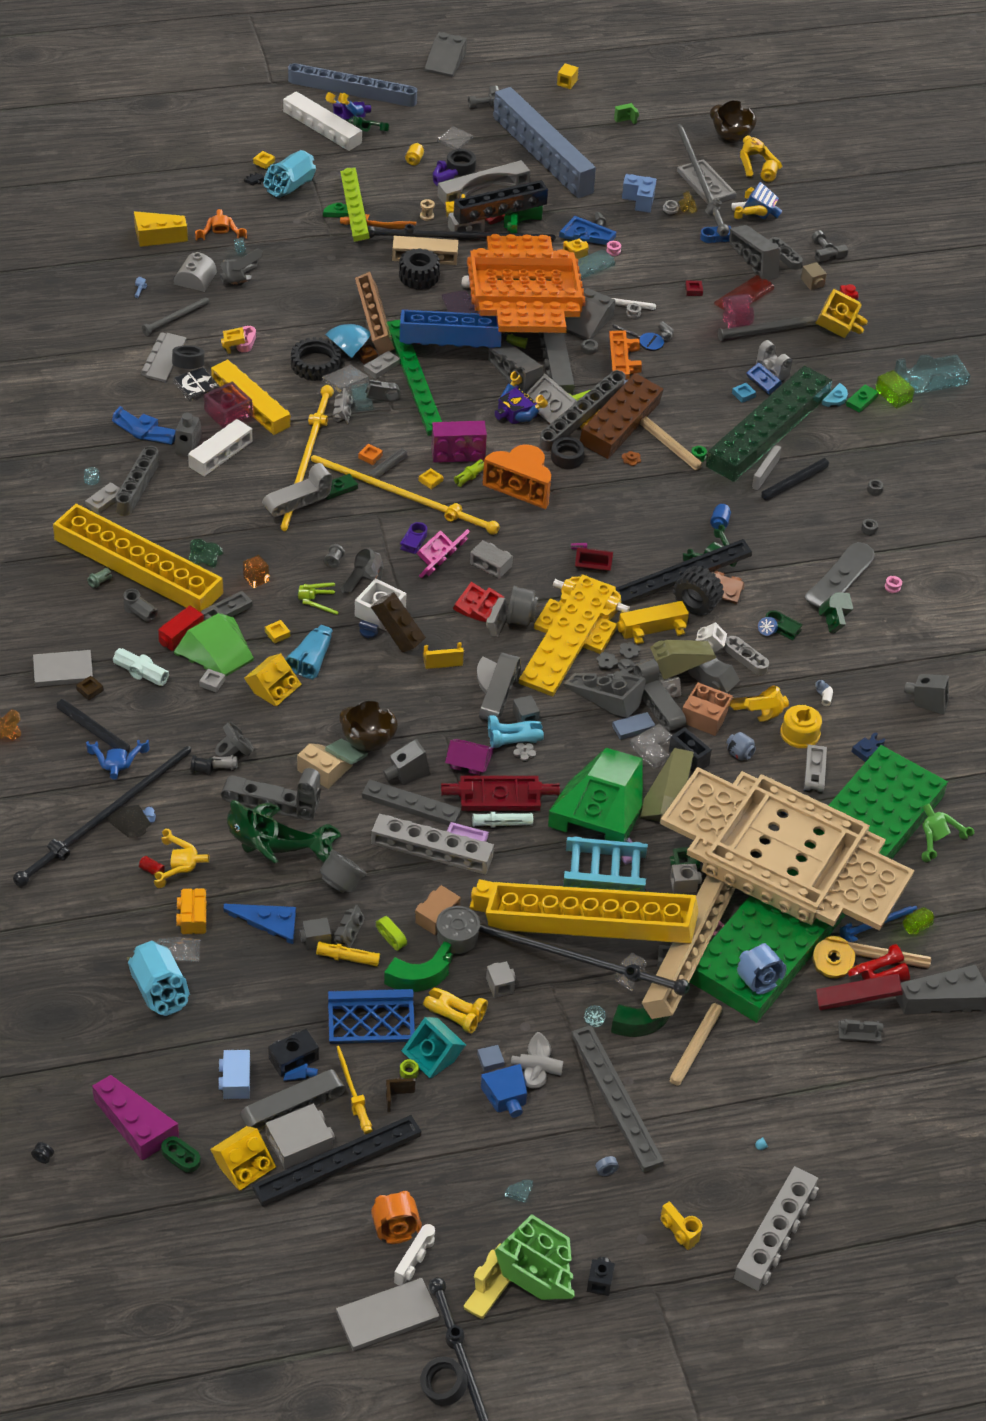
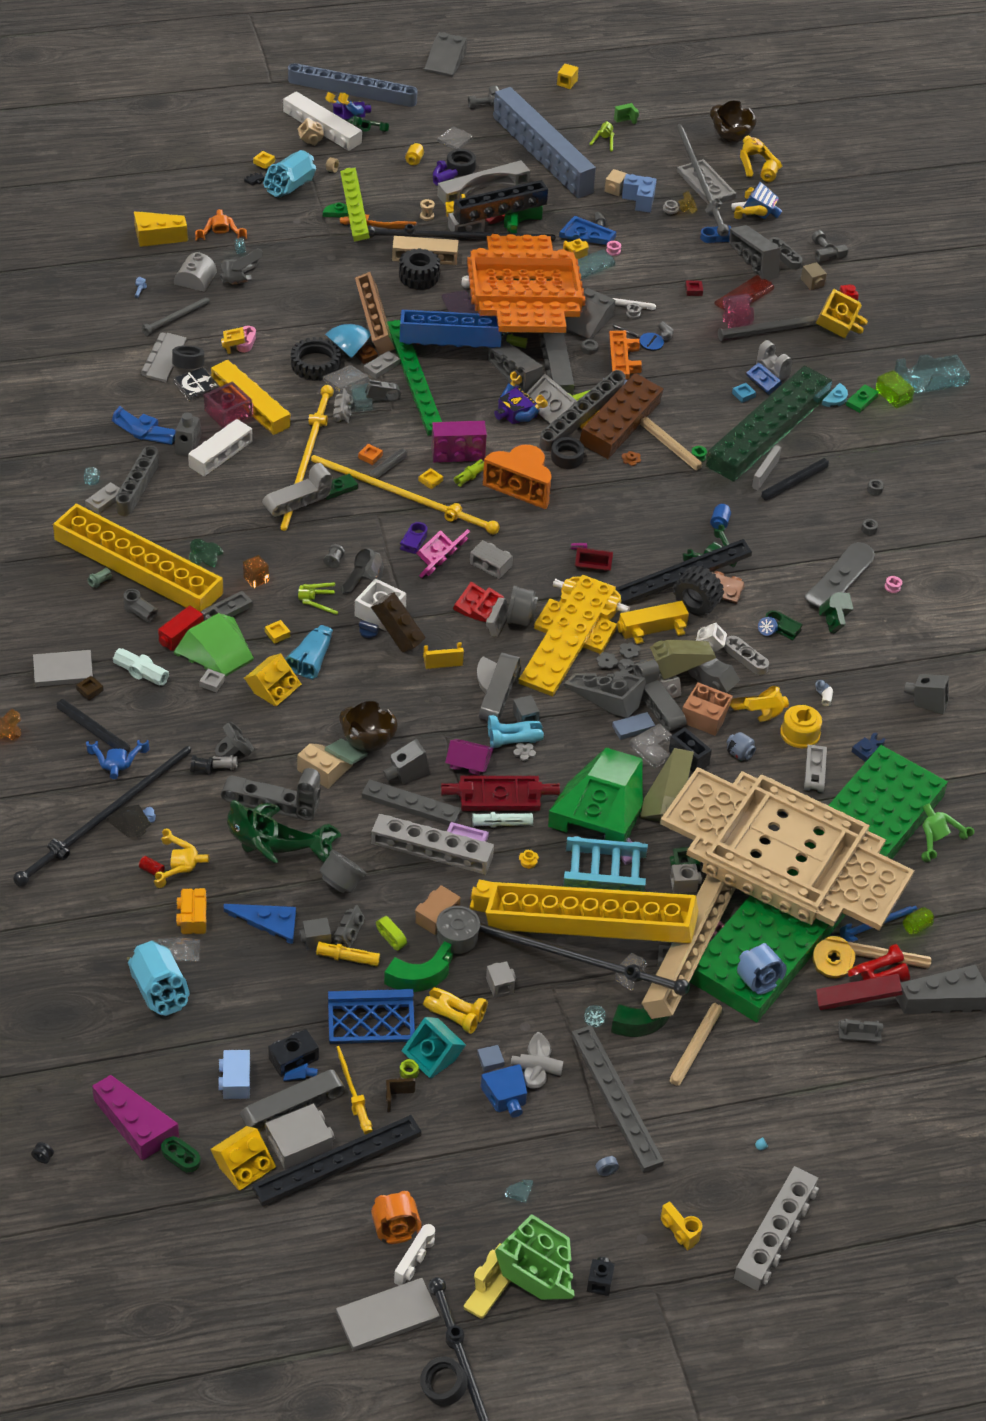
(310, 131): none -> tan brick
(332, 165): none -> tan axle
(528, 859): none -> yellow plate
(605, 131): none -> lime plant
(614, 182): none -> tan brick

